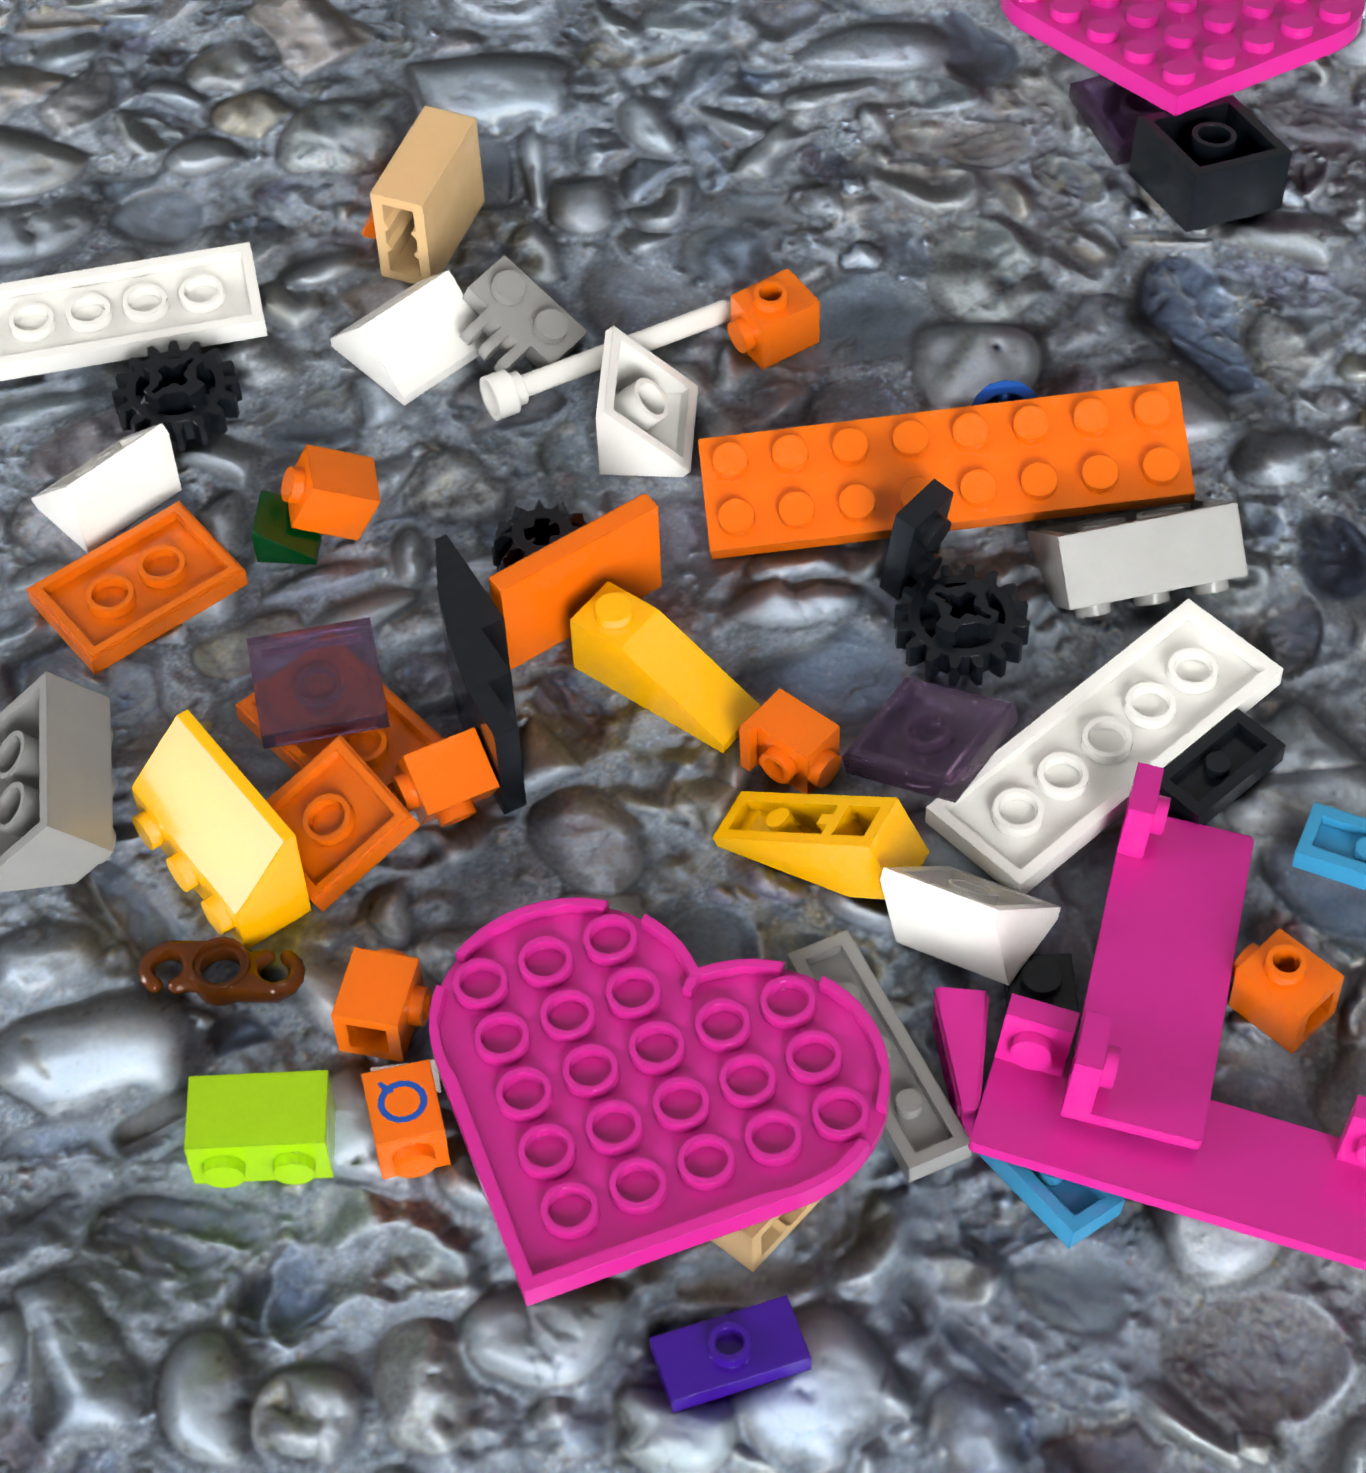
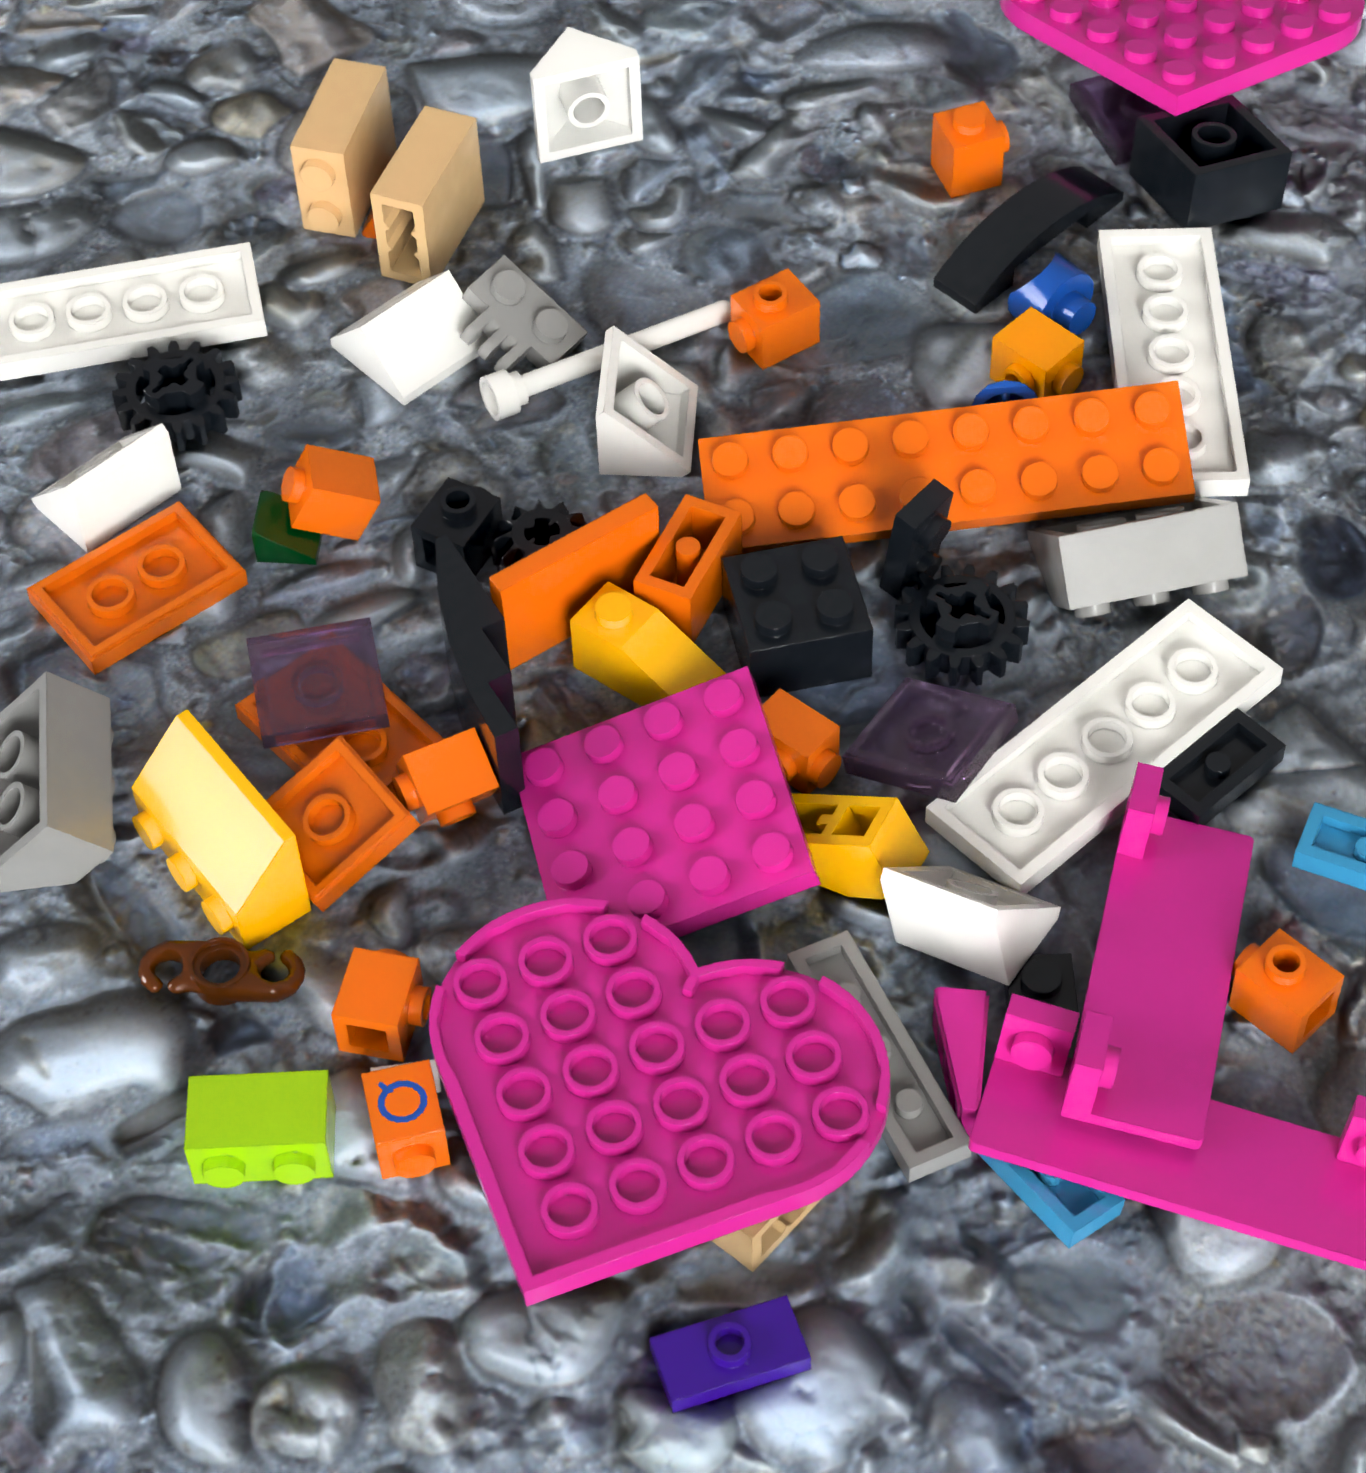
(343, 147): none -> tan brick
(466, 516): none -> black brick
(585, 96): none -> white slope
(670, 810): none -> dark pink plate
(686, 563): none -> orange brick
(798, 616): none -> black brick
(968, 149): none -> orange brick
(1020, 227): none -> black slope
(1038, 355): none -> light orange brick
(1060, 293): none -> blue piece
(1170, 327): none -> white plate

